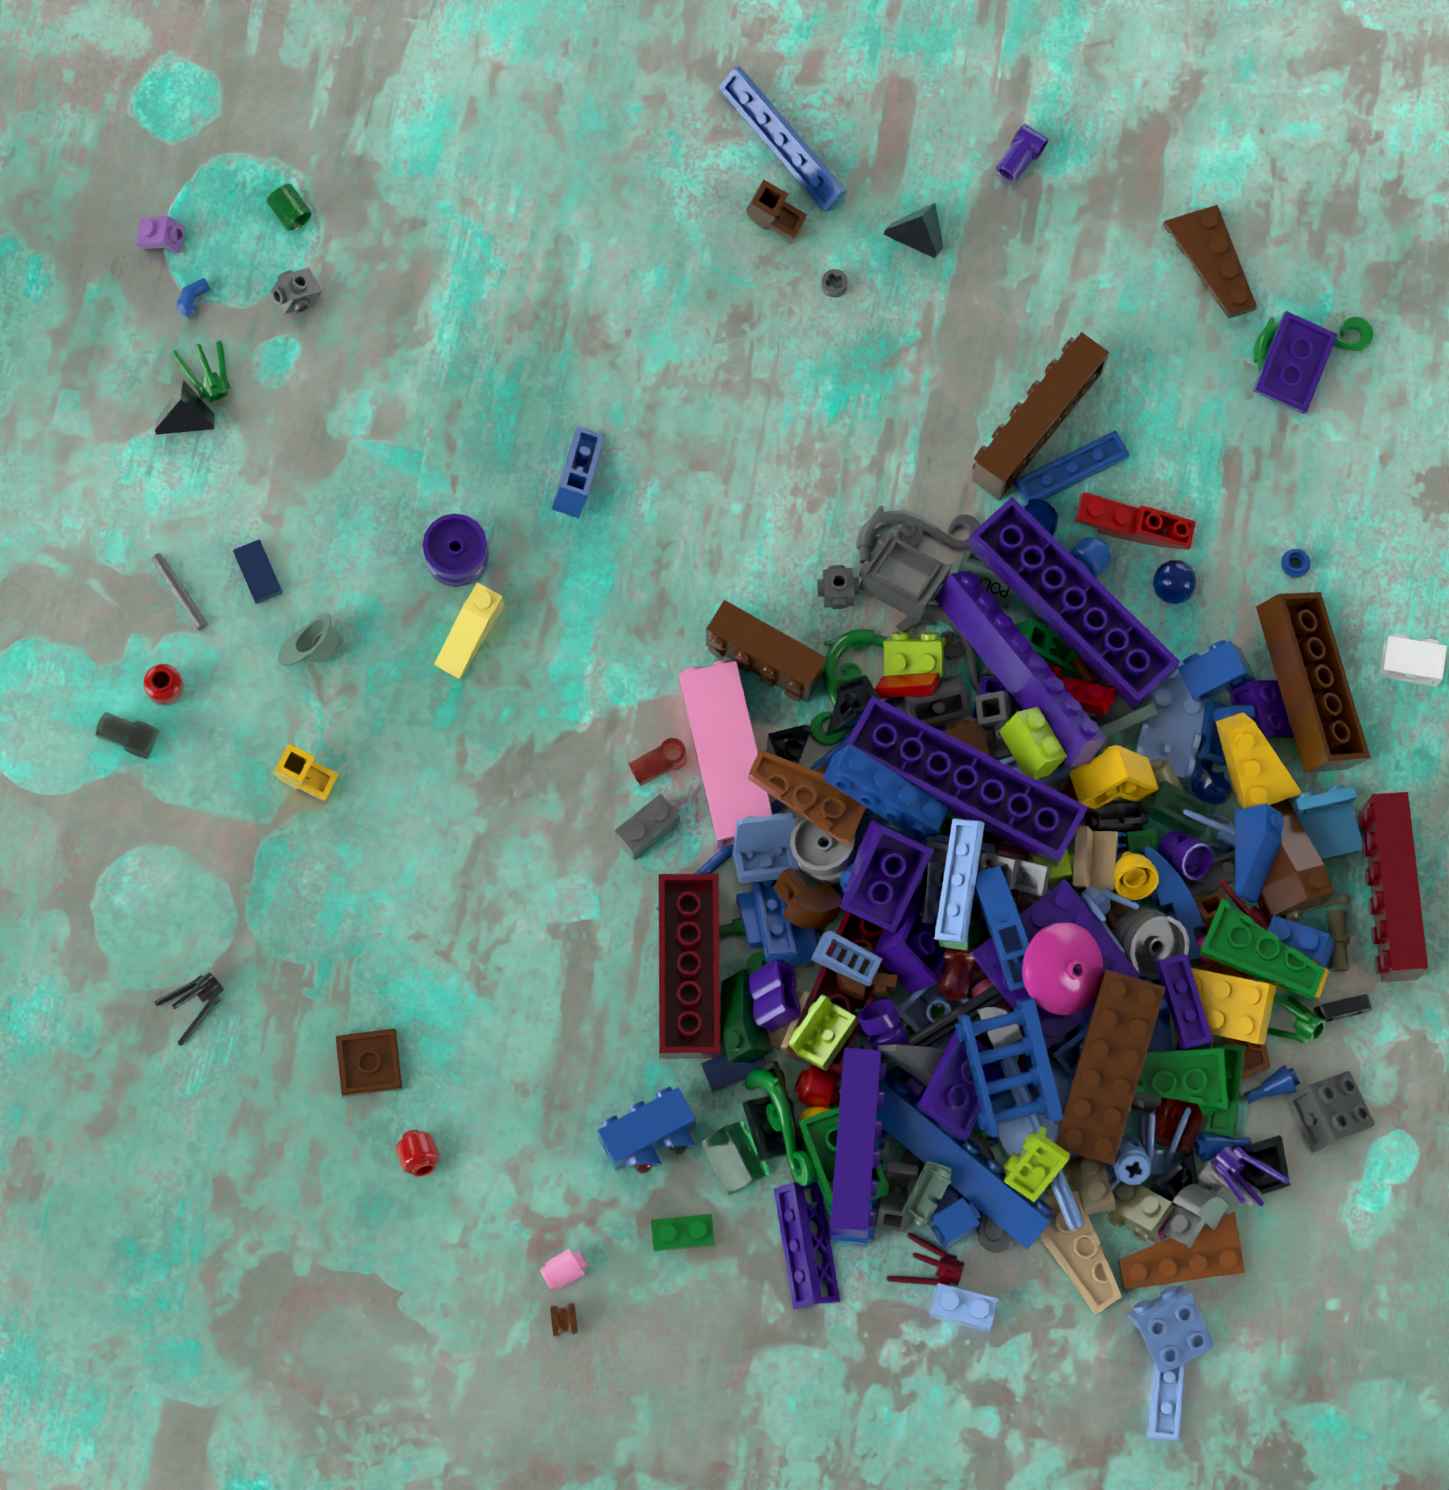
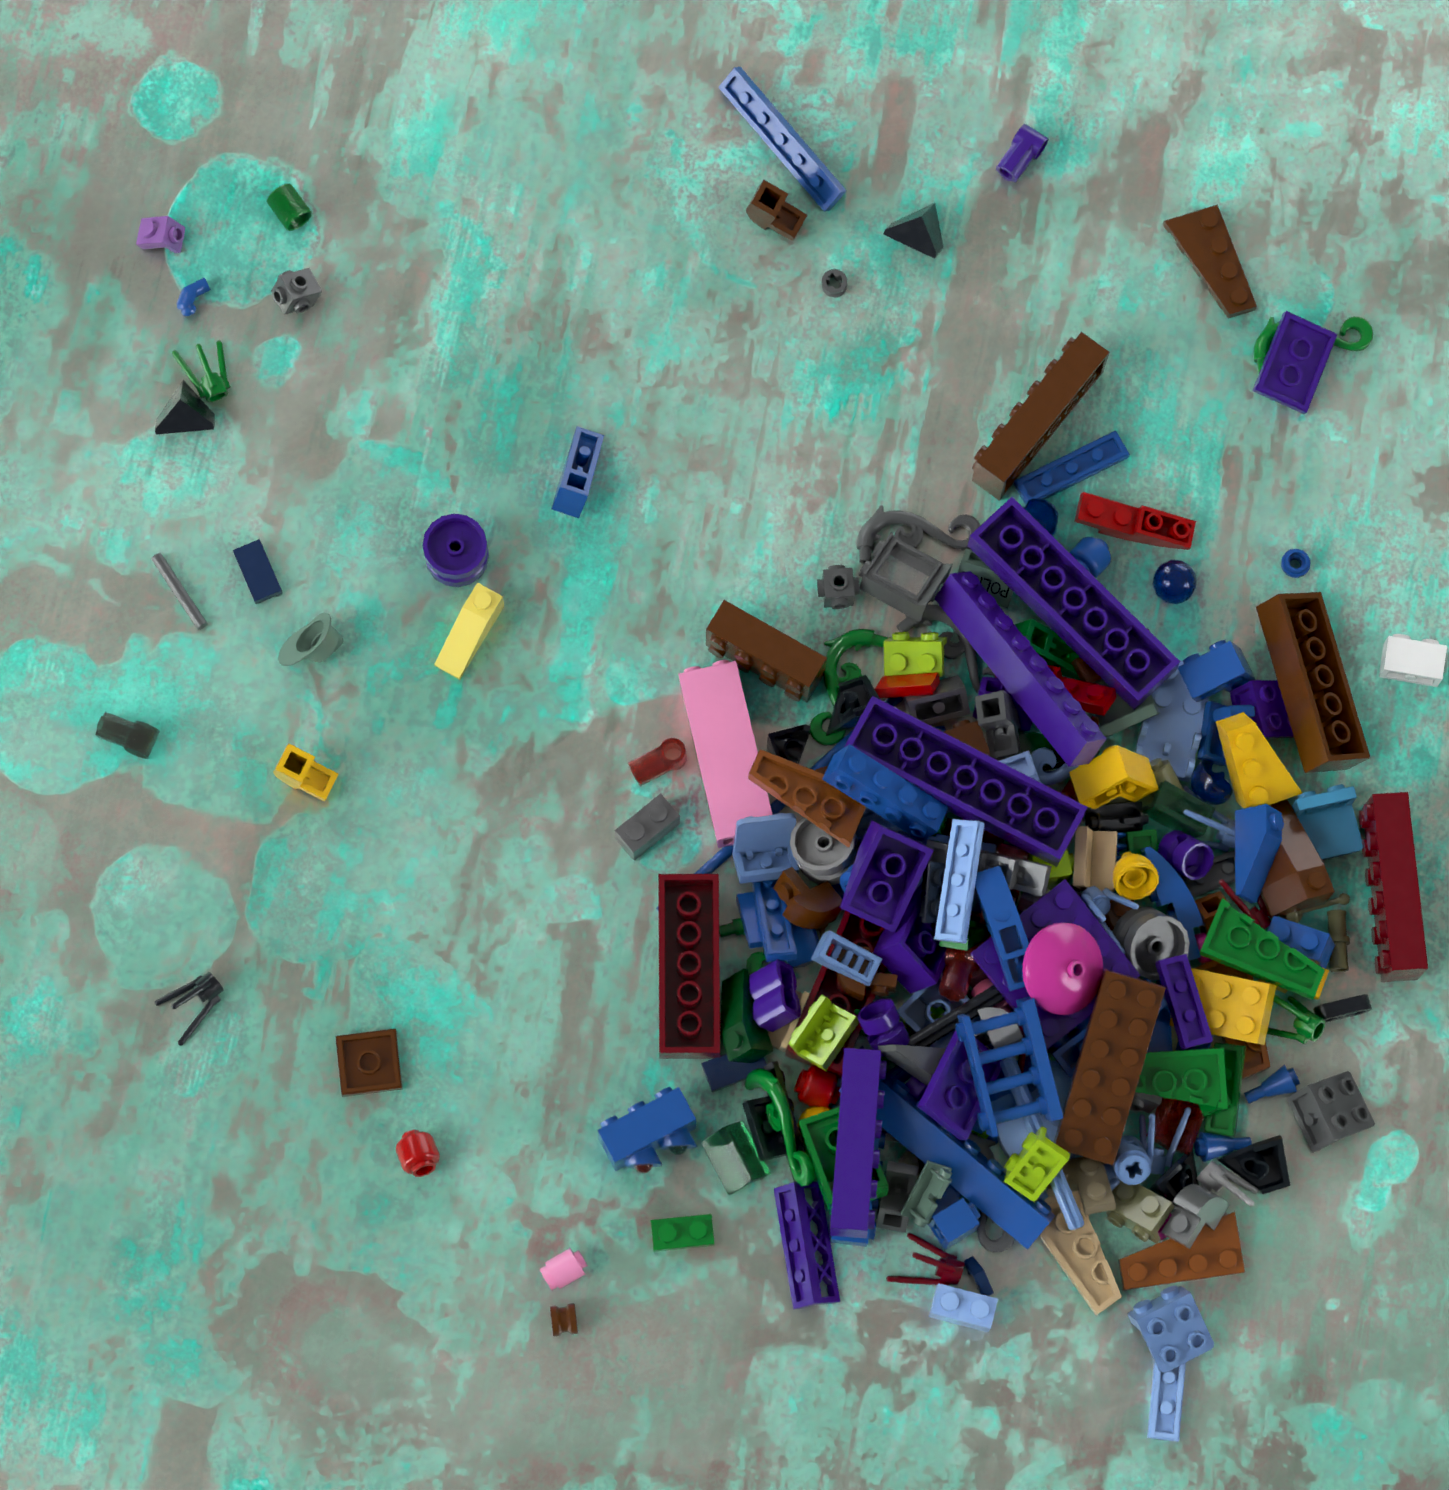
(163, 684): red head -> none
(979, 1275): none -> dark blue tile
(1033, 743): lime brick -> none
(1230, 1164): dark purple plant -> none

